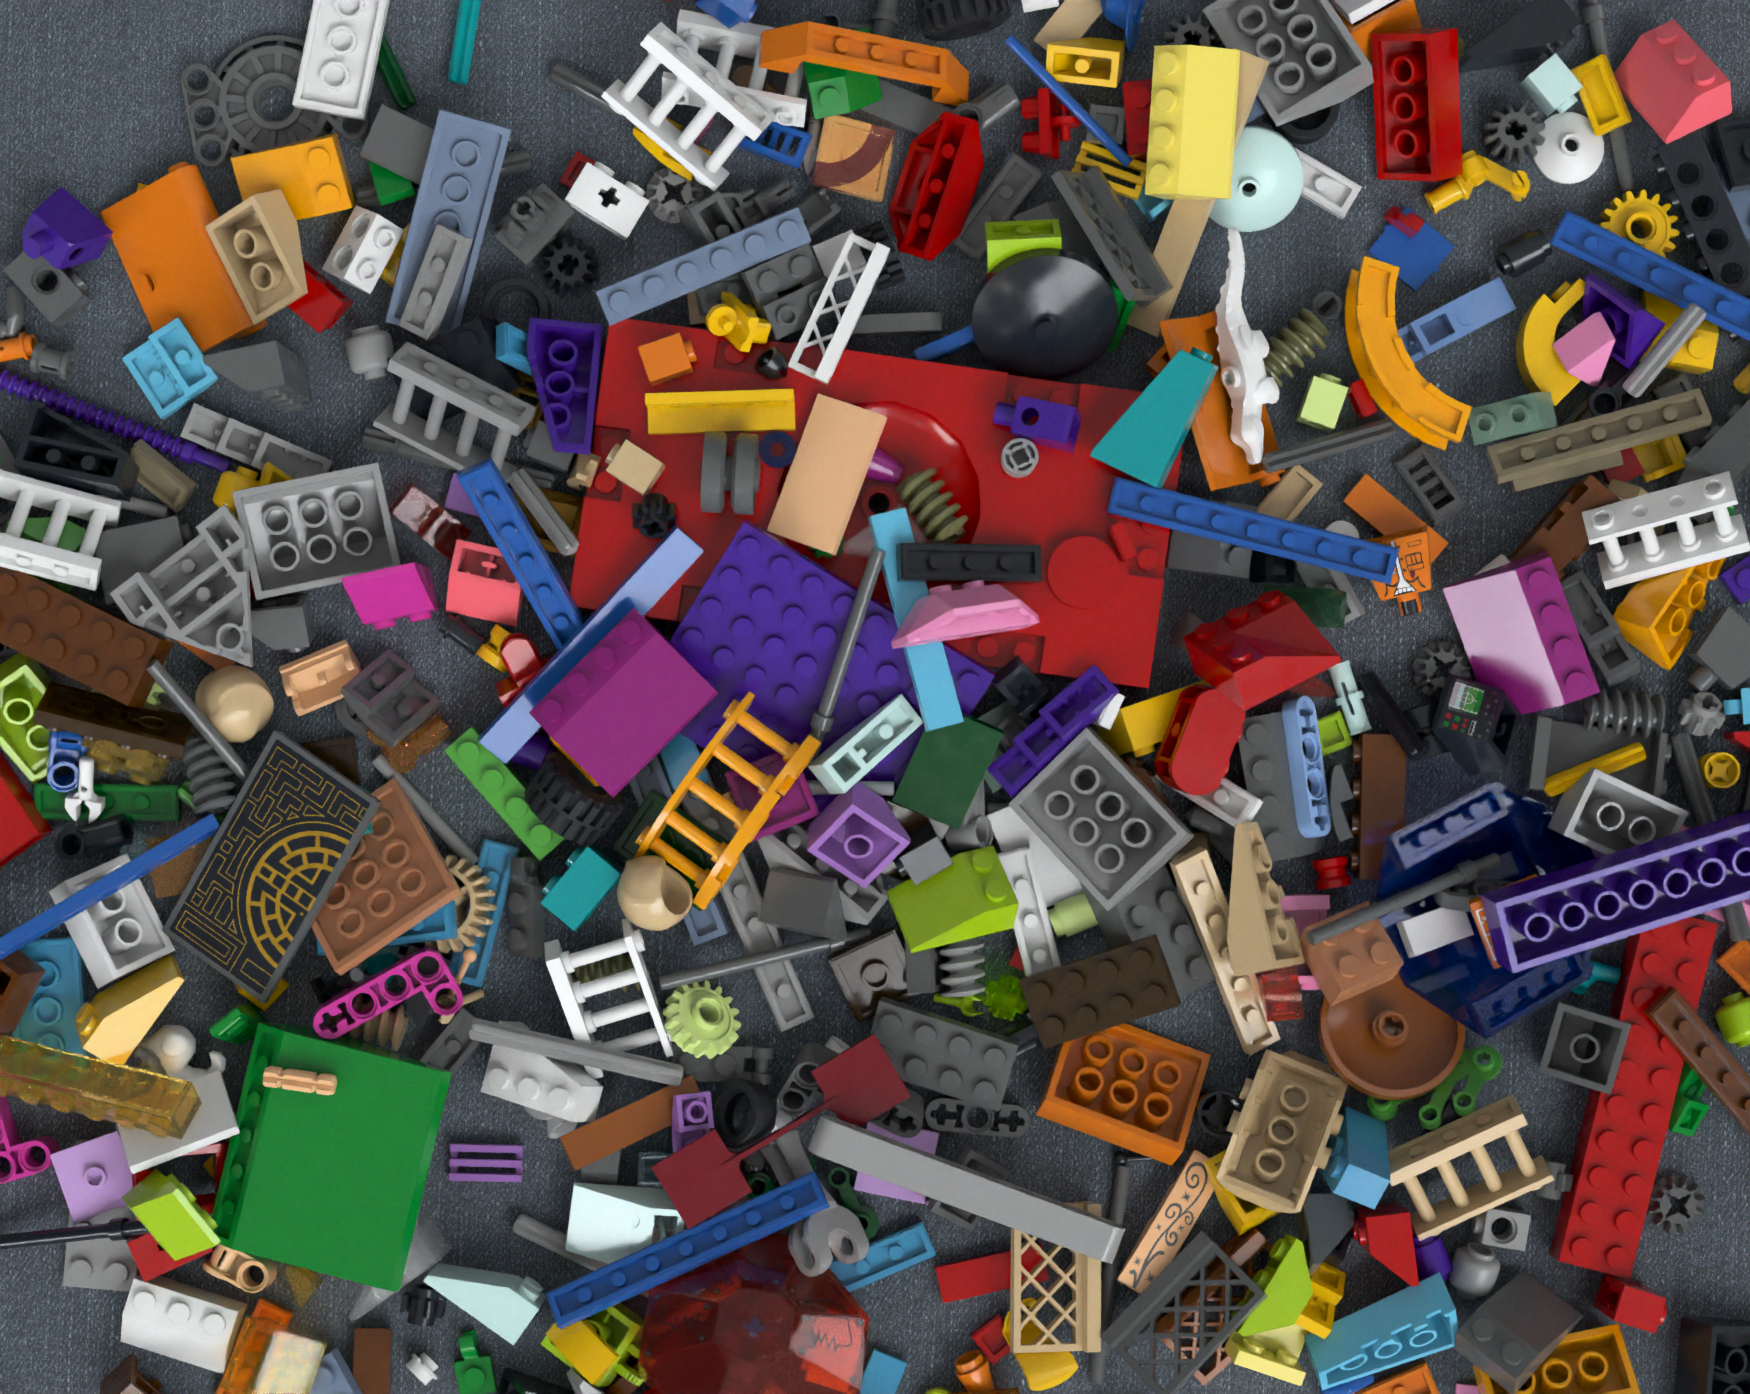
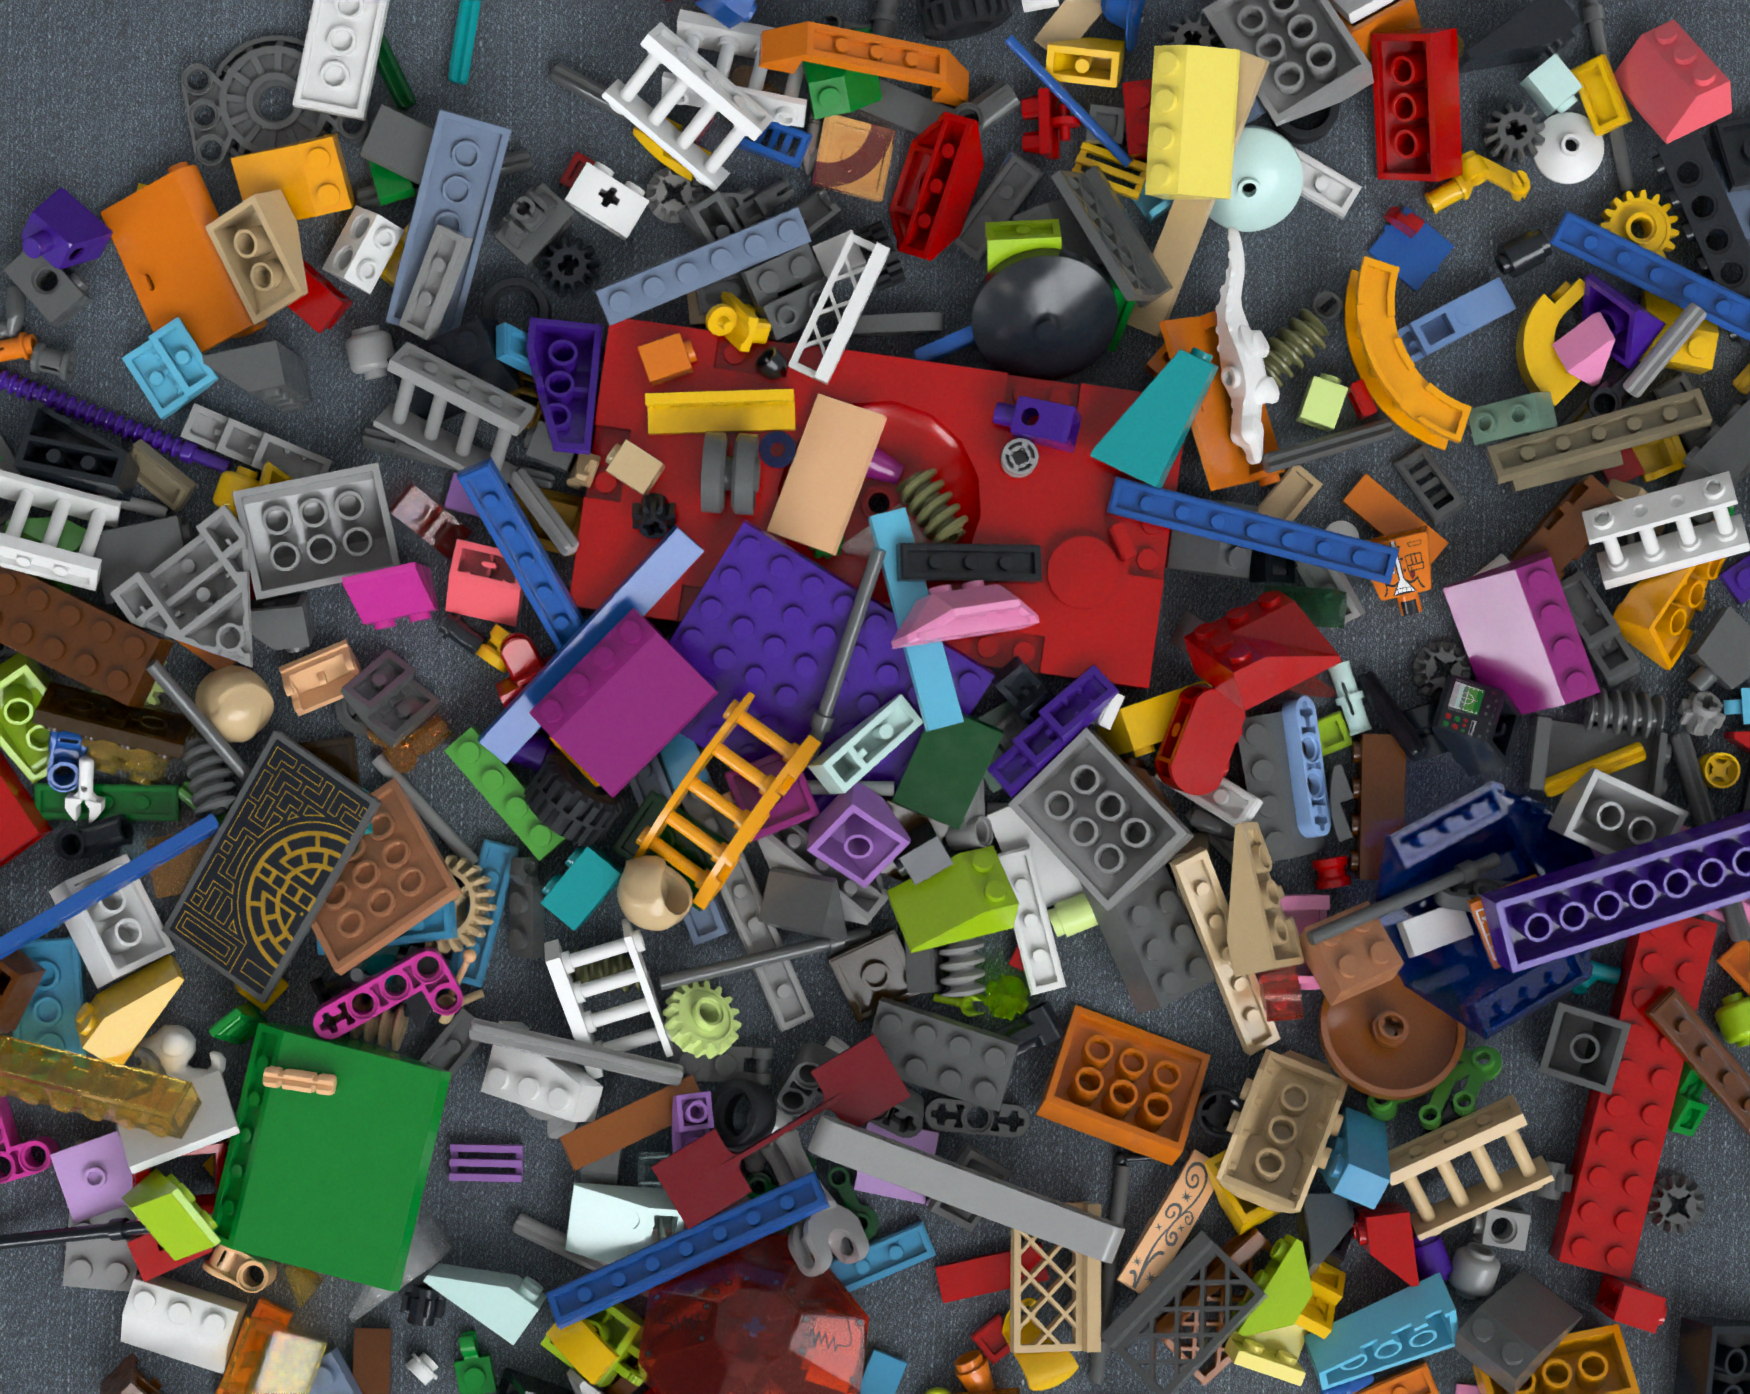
(1100, 991): dark brown plate -> none

